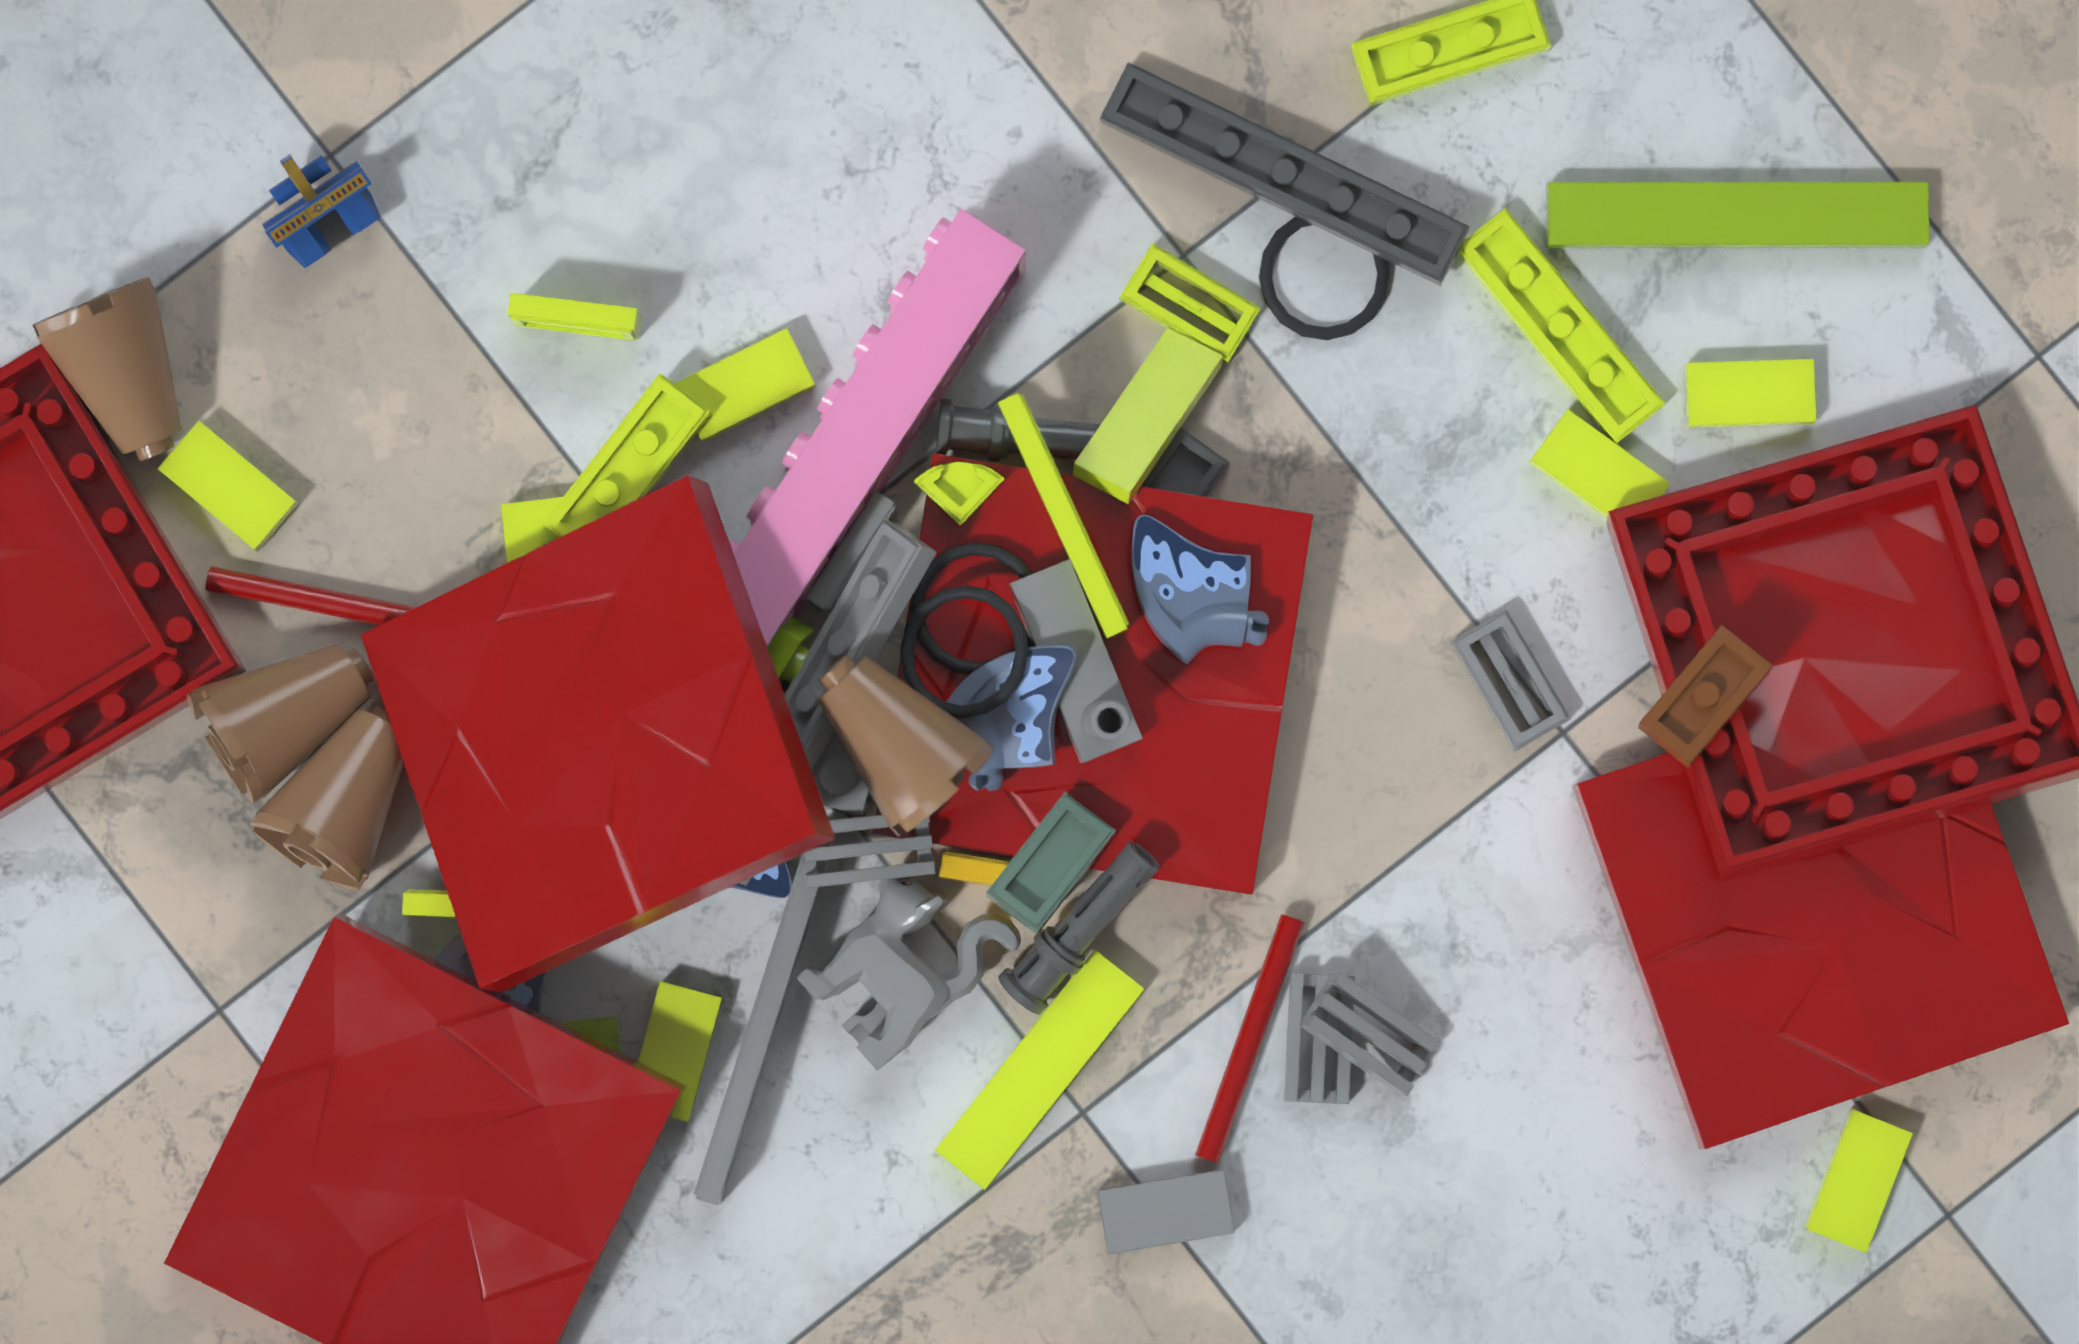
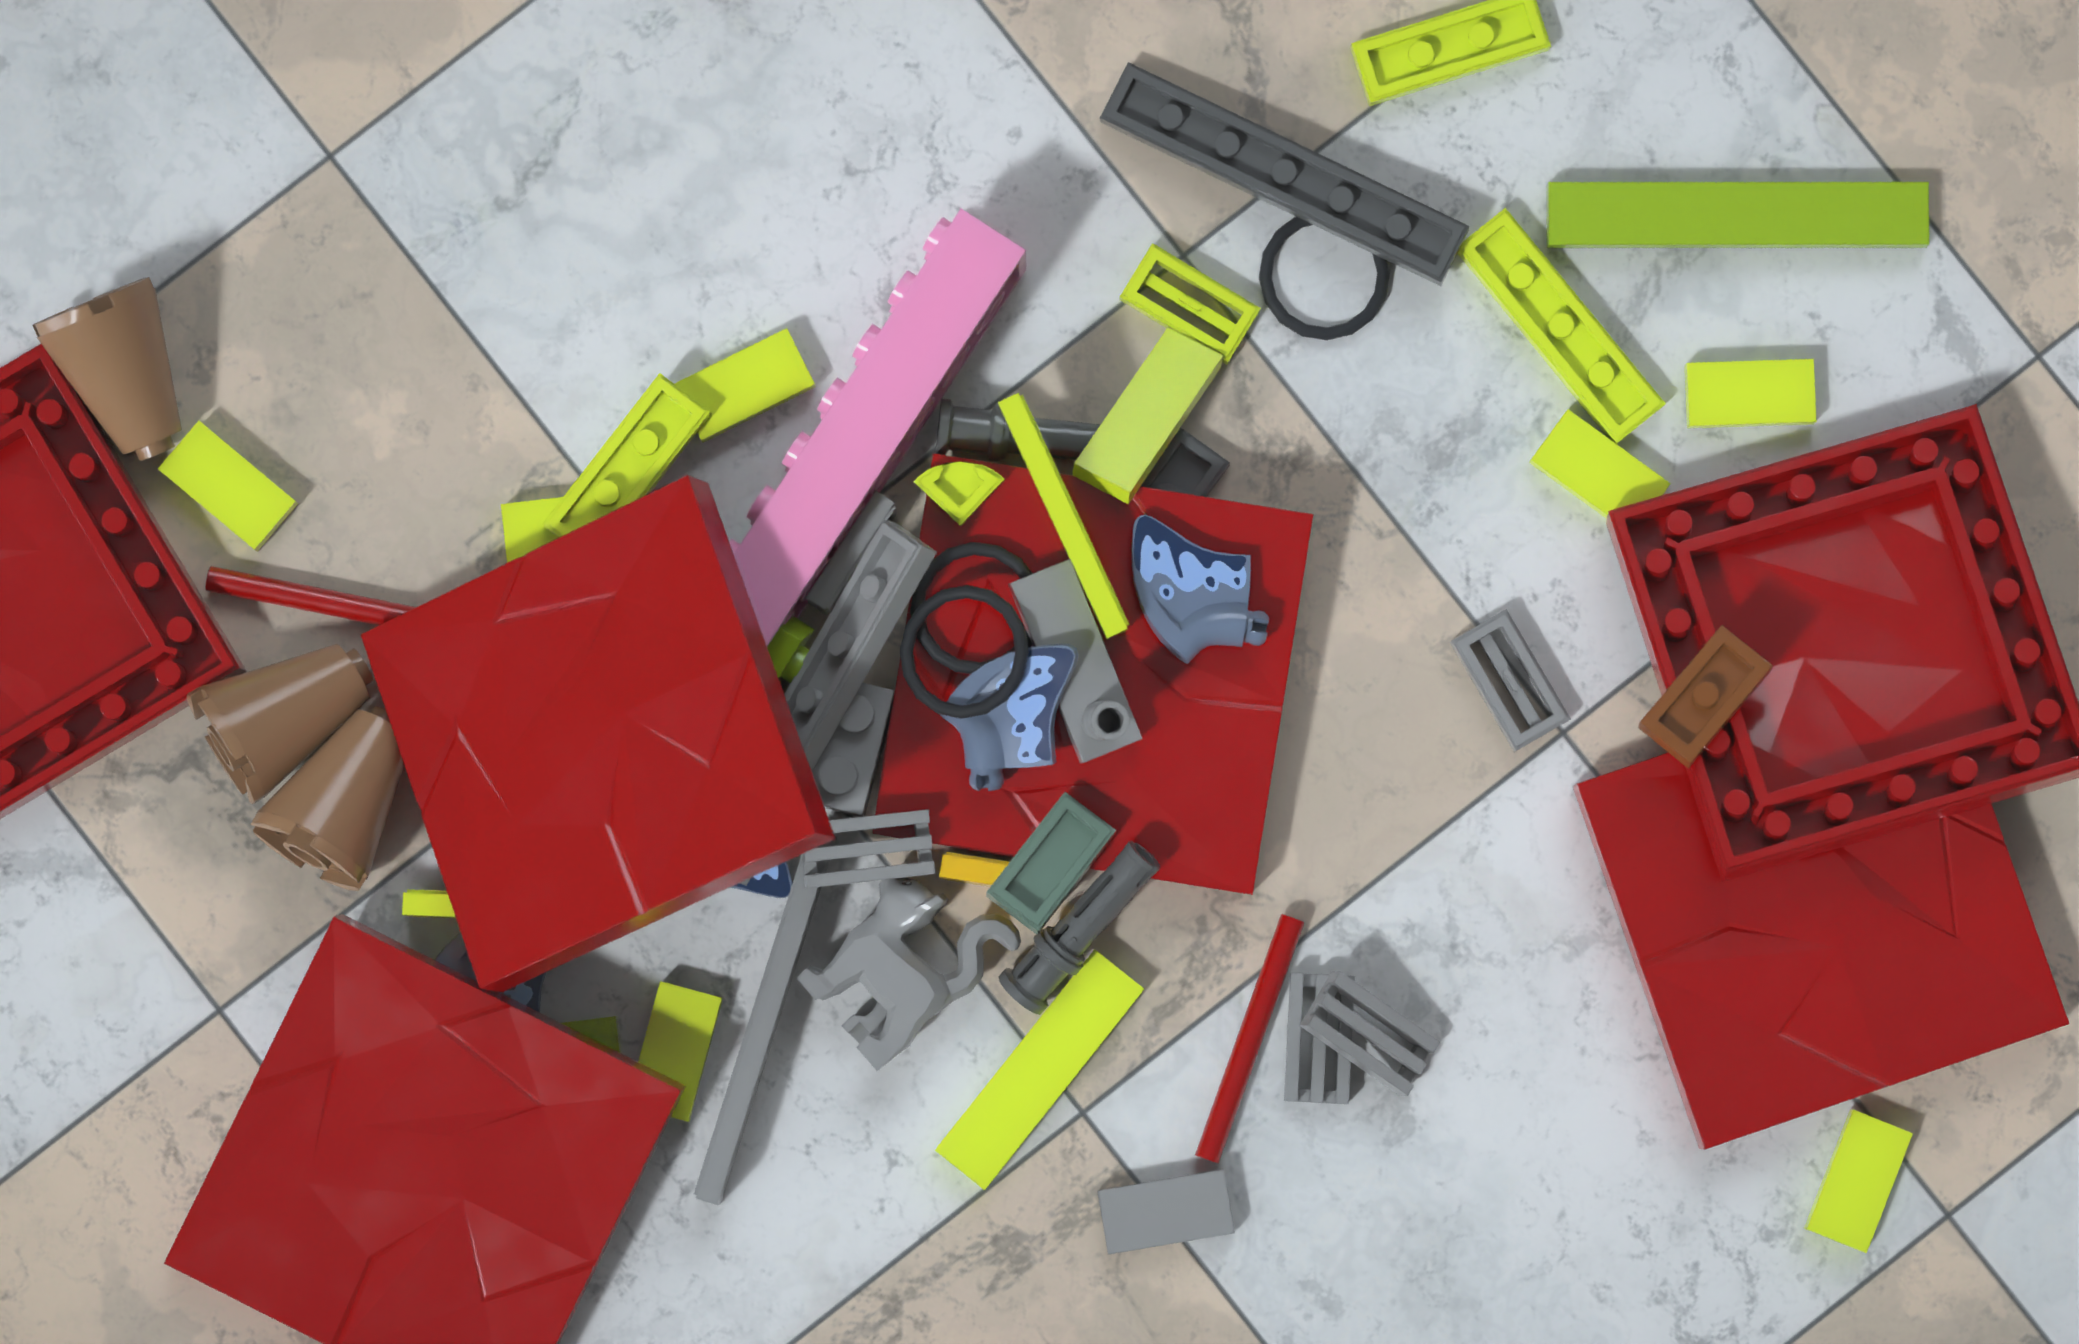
(295, 224): blue hips -> none
(574, 317): neon yellow tile -> none
(898, 740): medium nougat cone -> none

